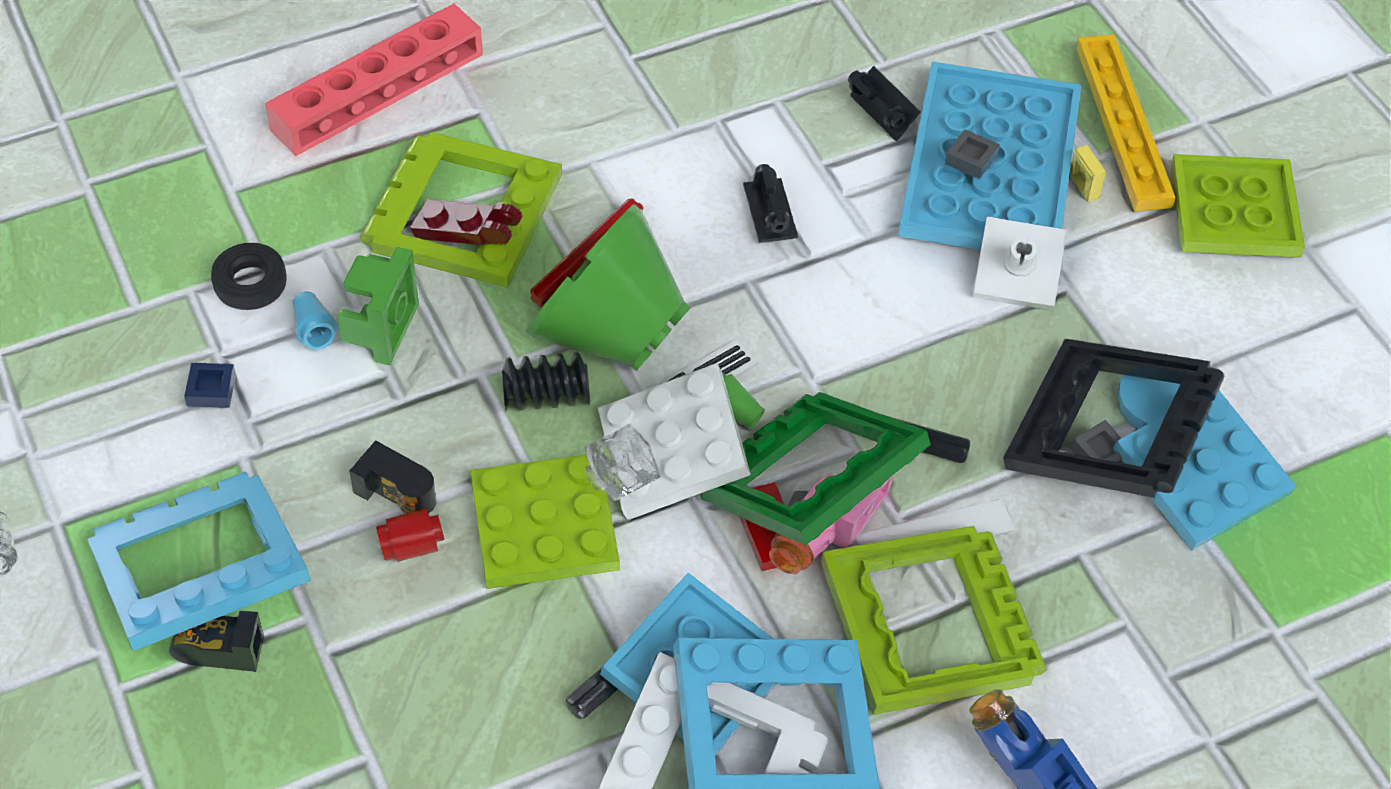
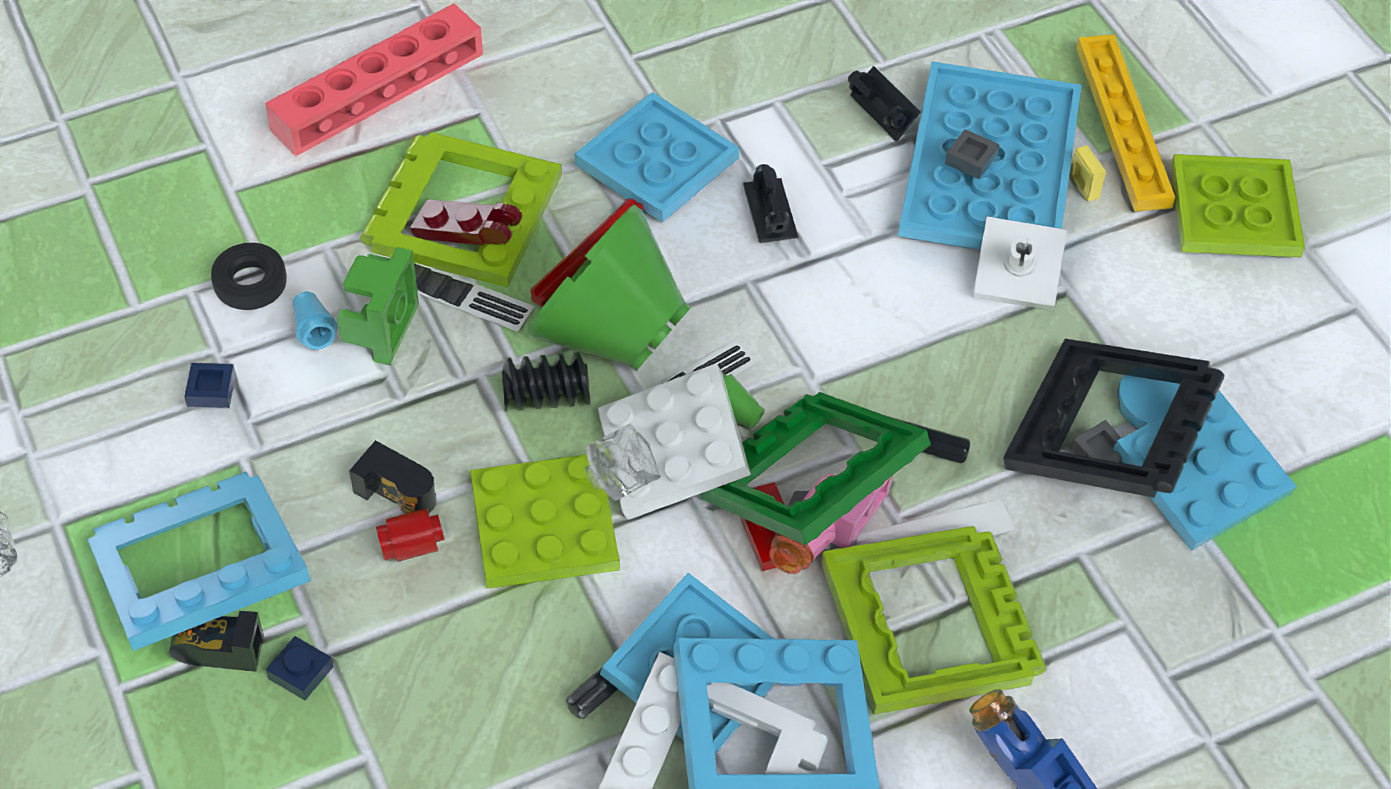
(299, 668): none -> dark blue plate
(471, 297): none -> sticker
(657, 156): none -> medium azure plate

